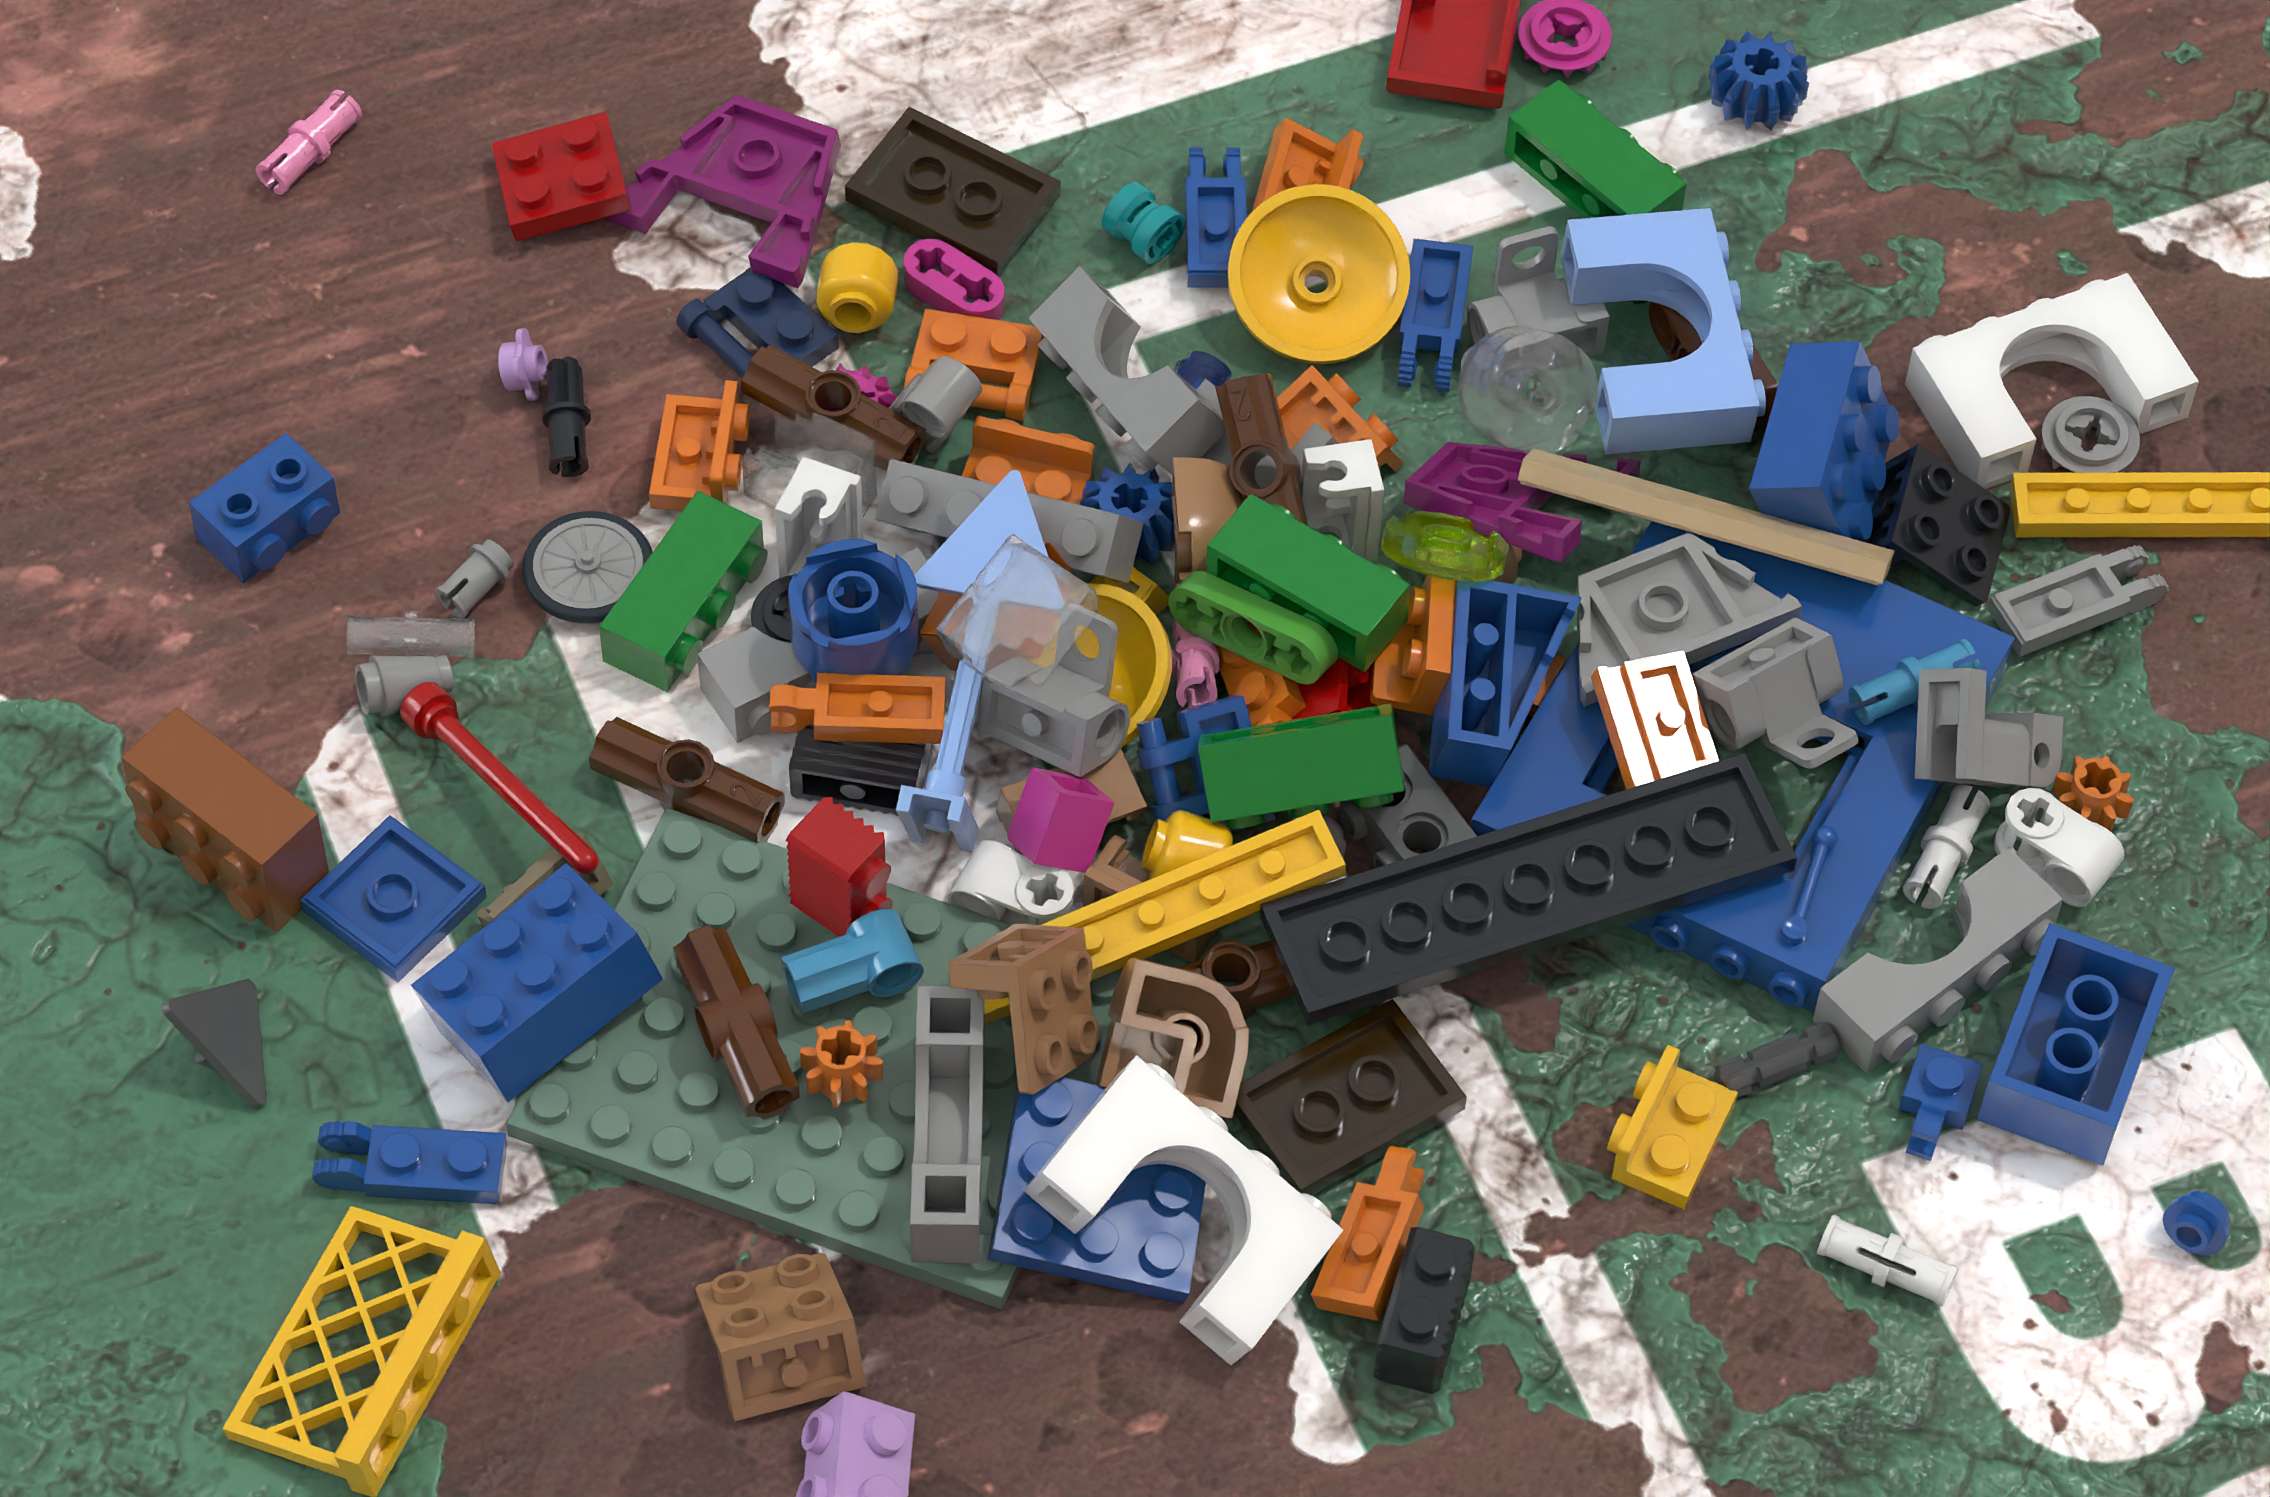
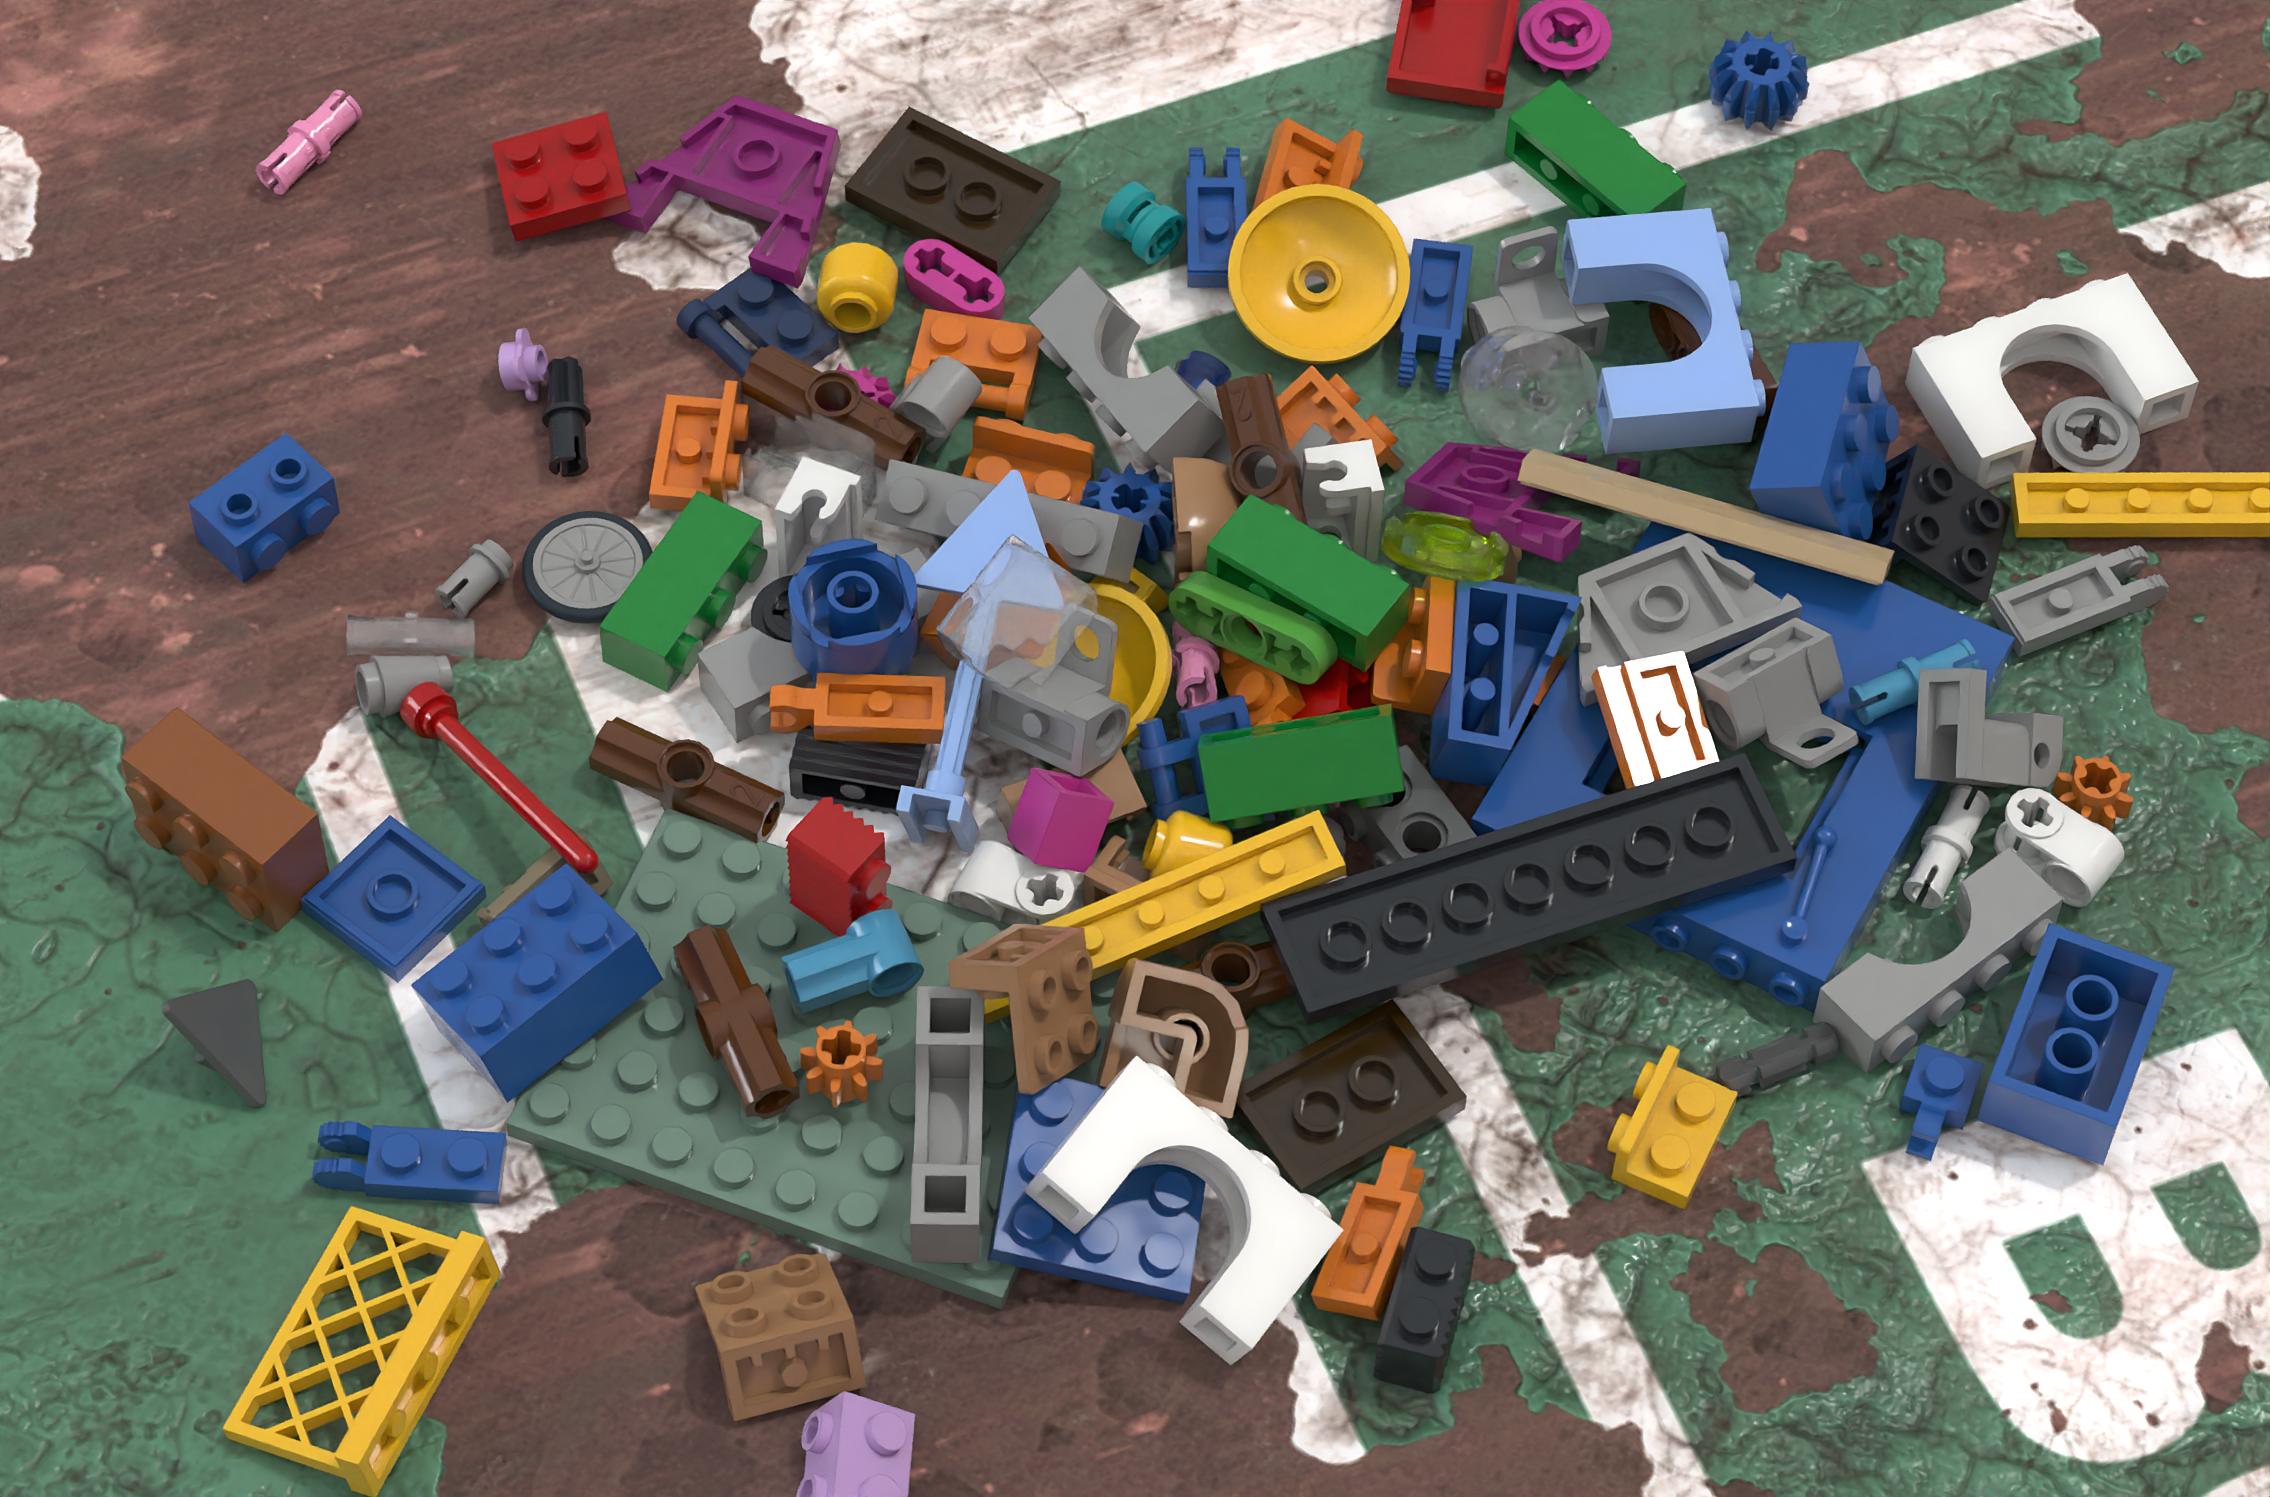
(1843, 1244): white pin -> none
(2197, 1223): blue plate -> none

